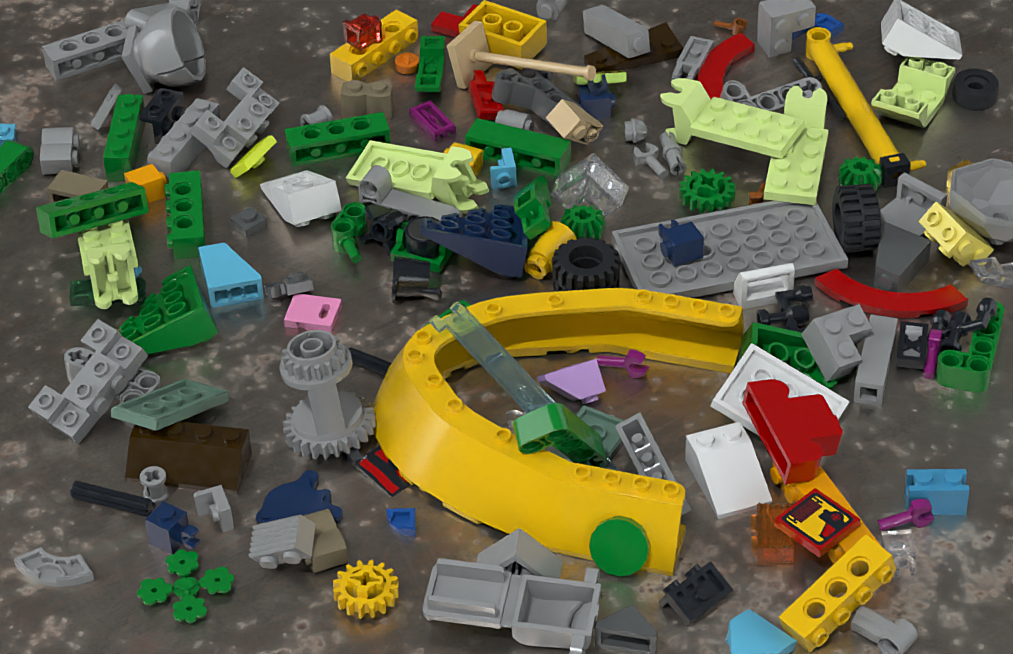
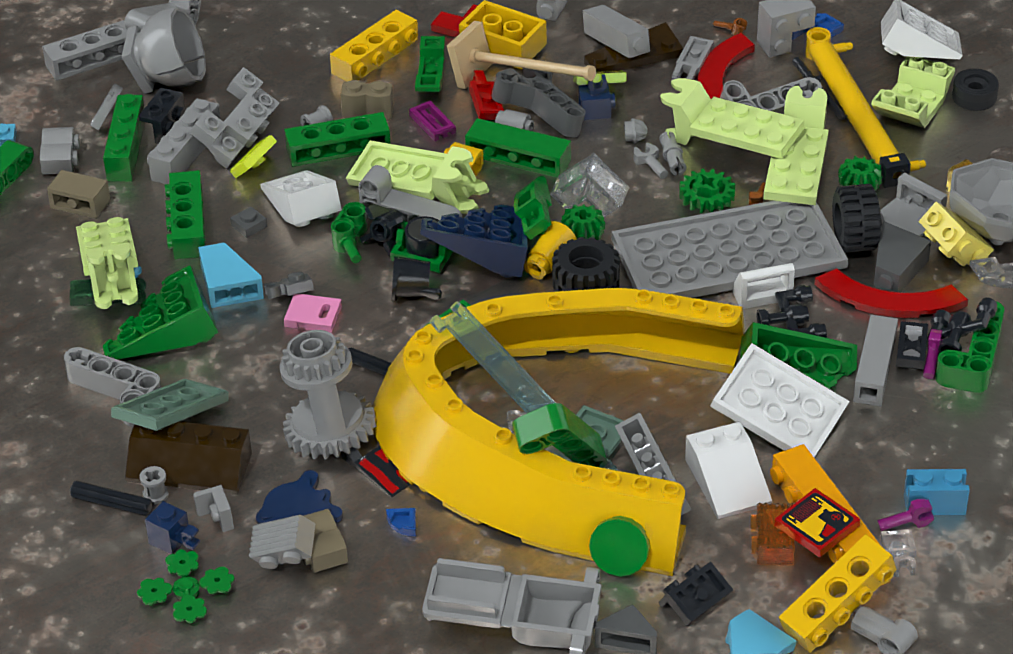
(54, 570): light grey tile -> none
(92, 210): green brick -> none
(94, 386): light grey bracket -> none
(150, 179): light orange brick -> none
(362, 31): clear red brick -> none
(365, 588): yellow gear -> none
(407, 63): orange tile -> none
(505, 173): medium azure bracket -> none
(522, 555): light grey brick -> none
(574, 122): tan slope -> none
(576, 381): lavender slope -> none
(629, 363): magenta bar -> none
(681, 242): dark blue brick -> none
(792, 429): red brick -> none
(834, 340): light grey brick -> none

